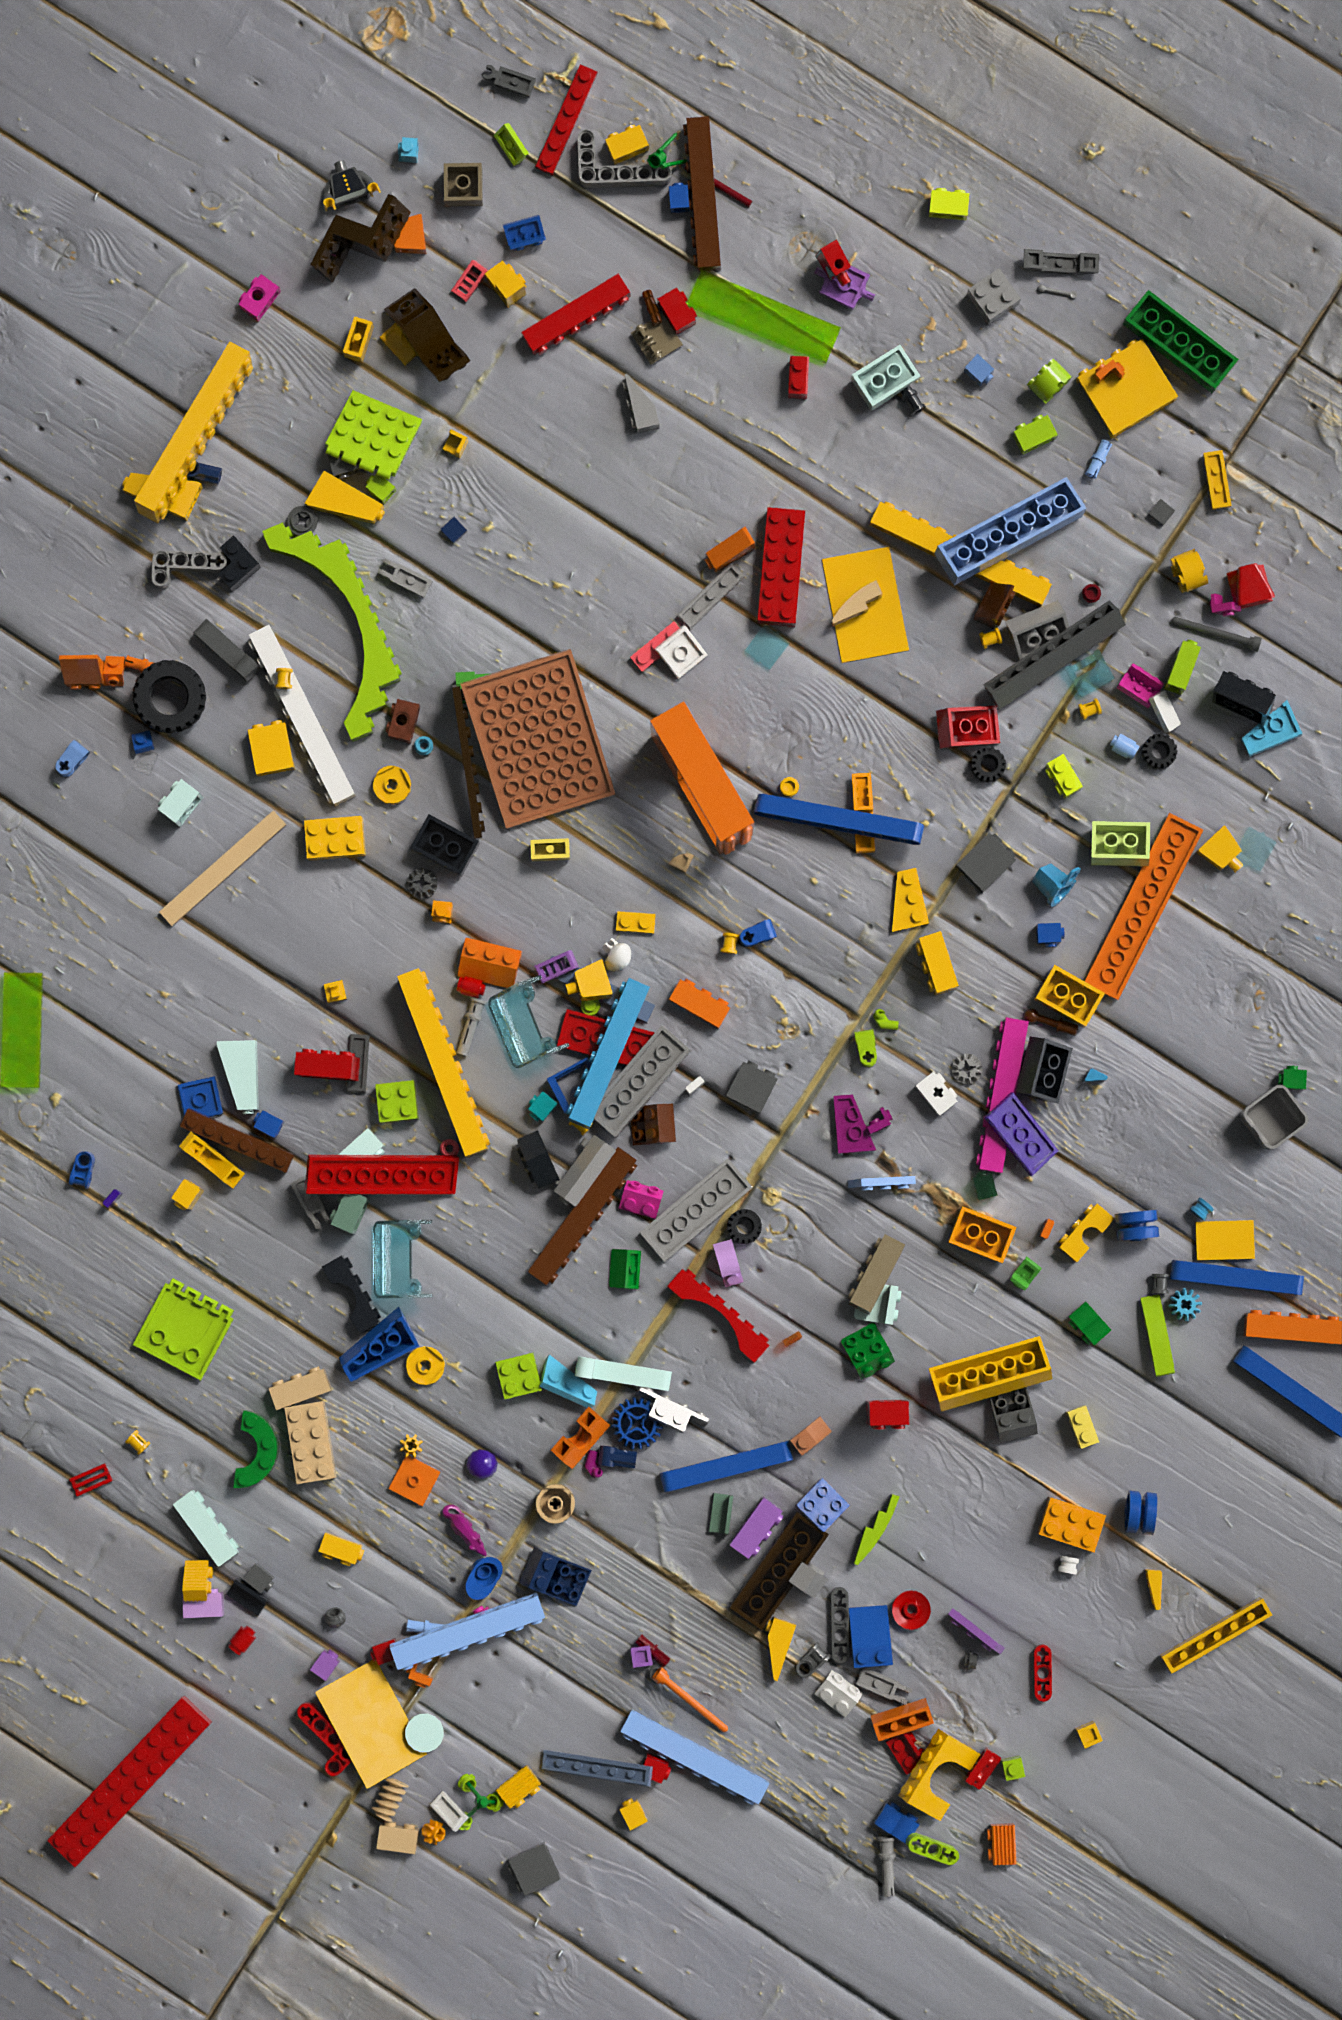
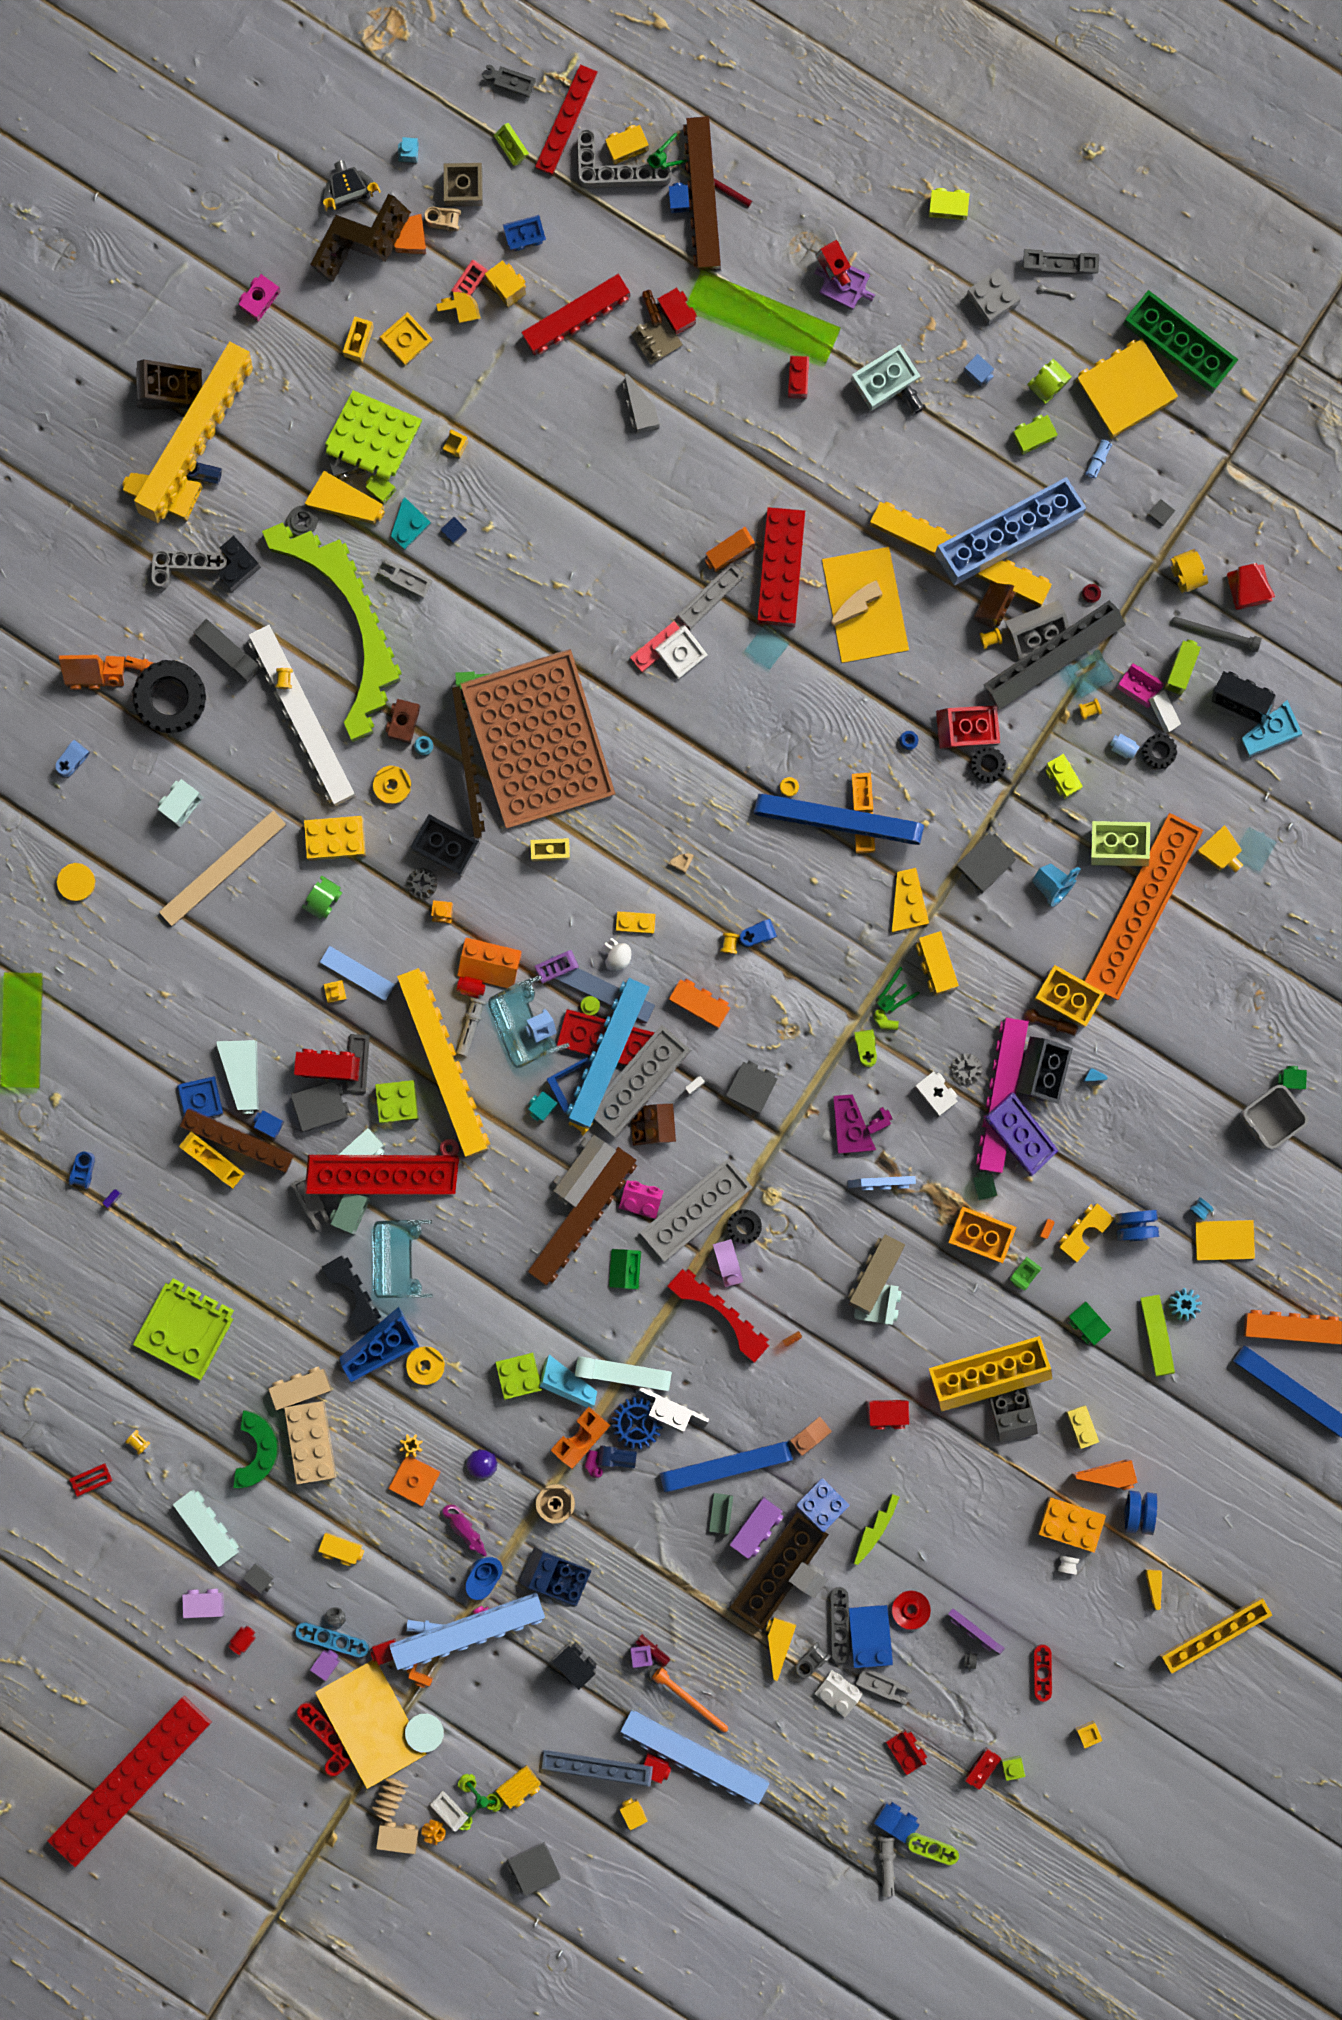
(76, 882): none -> yellow tile
(142, 742): blue plate -> none
(166, 385): none -> dark brown brick
(187, 1195): yellow brick -> none
(196, 1580): yellow brick -> none
(247, 1596): black panel -> none
(271, 748): yellow panel -> none
(320, 1106): none -> dark grey brick
(321, 898): none -> bright green brick
(333, 1636): none -> dark azure beam
(357, 973): none -> light blue tile
(408, 524): none -> teal wing
(427, 335): dark brown bracket -> none
(444, 218): none -> tan piece
(465, 305): none -> yellow brick
(536, 1158): black brick -> none
(540, 1026): none -> light blue brick
(575, 1665): none -> black brick
(591, 983): yellow torso -> none
(702, 778): orange panel -> none
(868, 1350): green bracket -> none
(887, 1001): none -> green plant
(902, 1719): orange brick -> none
(913, 736): none -> blue plate
(940, 1750): yellow arch -> none
(1002, 1844): orange brick -> none
(1049, 934): blue brick -> none
(1105, 370): orange bracket -> none
(1116, 1474): none -> orange slope
(1160, 1283): dark grey bush -> none
(1217, 480): yellow plate -> none
(1225, 609): dark pink bracket -> none
(1237, 1277): blue beam -> none

